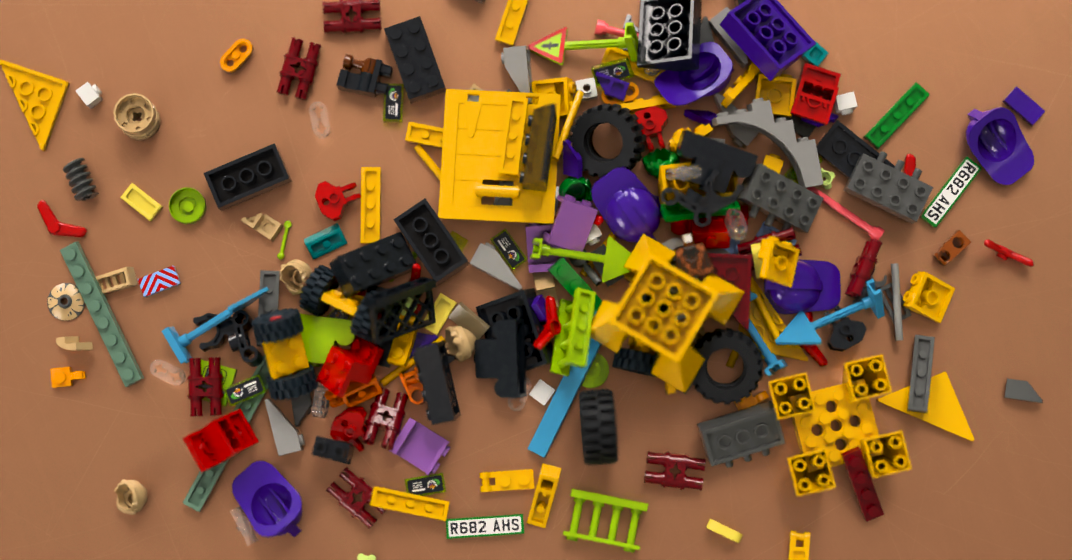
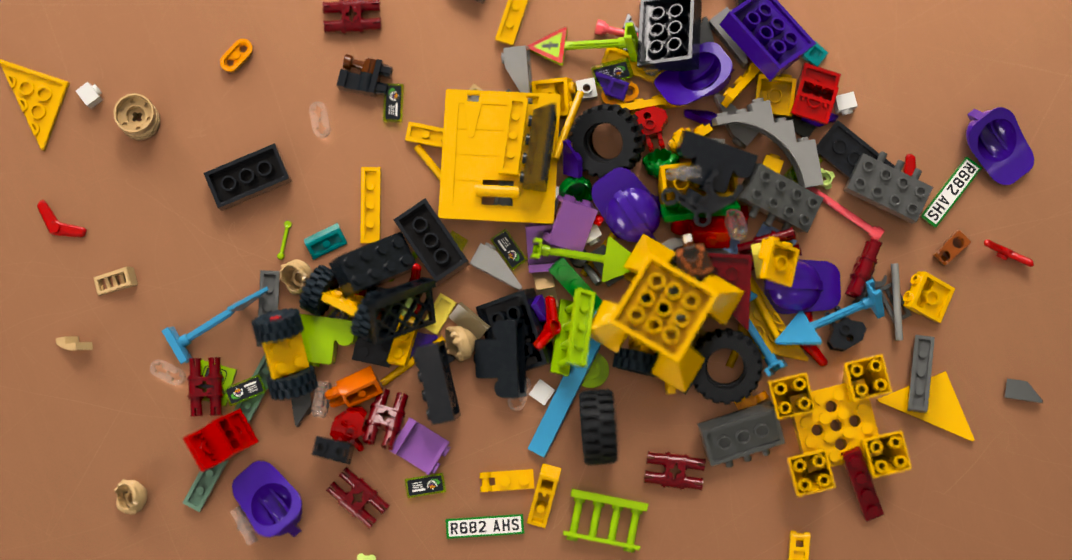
(64, 376): light orange plate -> none
(74, 305): tan dish -> none
(78, 180): dark grey piece -> none
(102, 314): sand green plate -> none
(141, 202): light yellow tile -> none
(159, 281): tile -> none
(187, 205): lime piece -> none
(236, 334): black piece -> none
(264, 224): tan slope -> none
(284, 432): light grey slope -> none
(304, 76): dark red pin -> none
(336, 198): red hinge -> none
(349, 365): red bracket -> none
(409, 503): yellow plate -> none
(412, 385): orange piece -> none
(415, 59): black brick -> none
(724, 530): light yellow beam -> none
(896, 115): green tile -> none
(1023, 106): dark purple tile -> none

